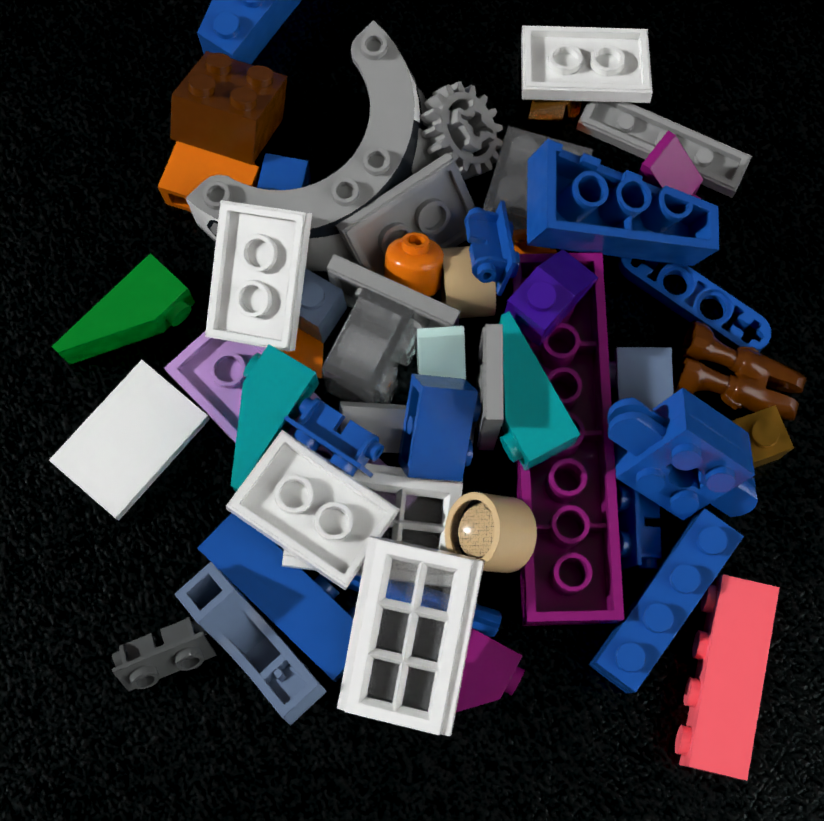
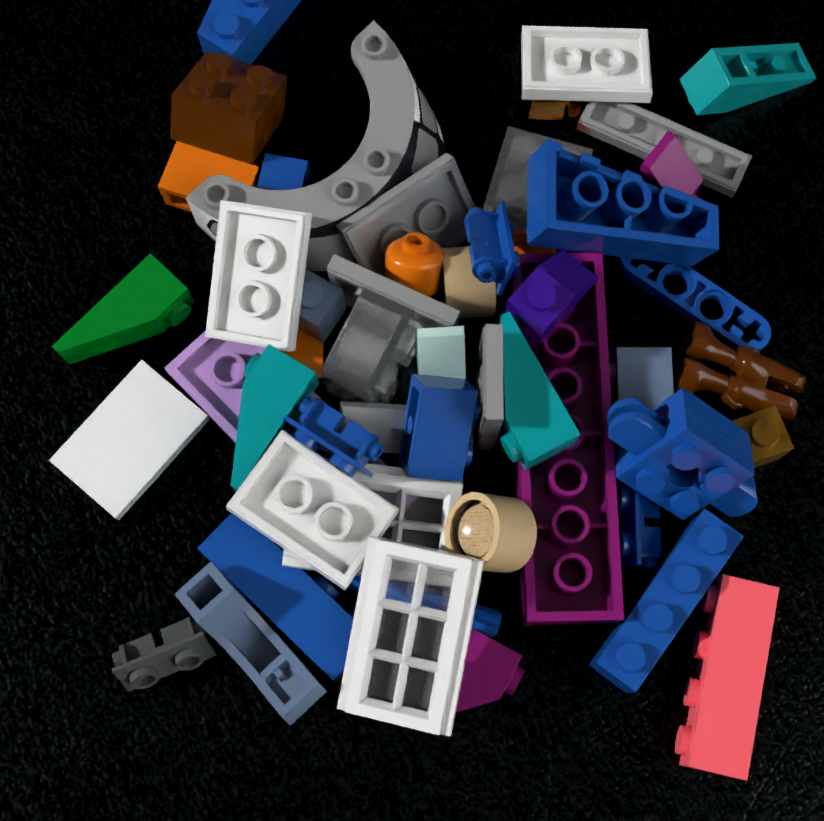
(463, 129): light grey gear -> none
(744, 75): none -> teal slope

